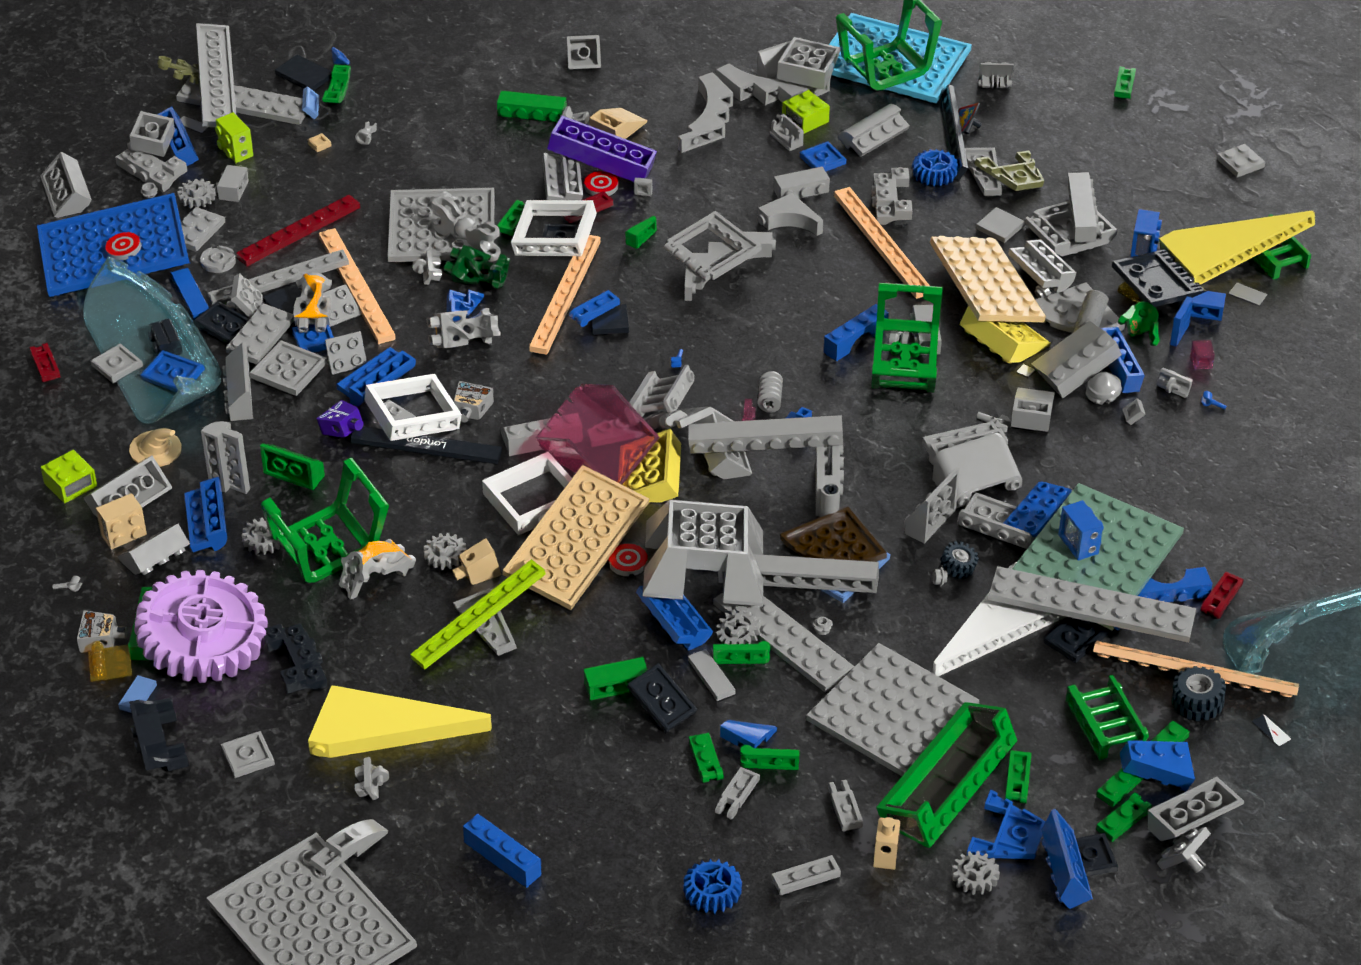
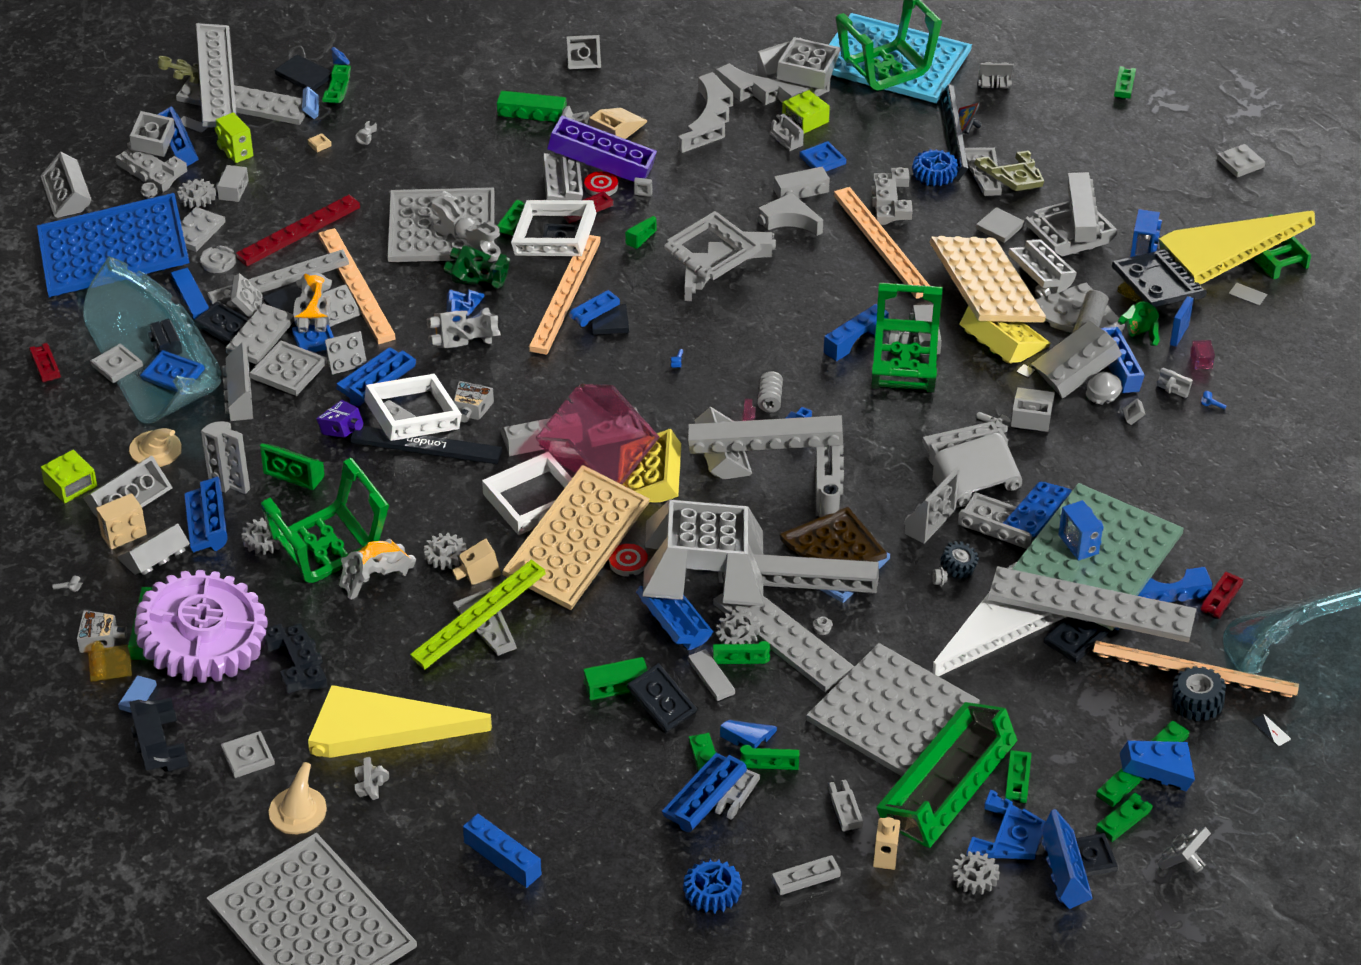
(123, 245): red tile -> none
(298, 807): none -> tan piece
(345, 843): light grey slope -> none
(428, 267): light grey hips -> none
(653, 385): light grey fence -> none
(679, 417): light grey hinge -> none
(704, 791): none -> blue brick
(874, 130): light grey brick -> none
(1093, 729): green fence -> none
(1192, 809): light grey slope -> none
(1208, 305): blue slope -> none

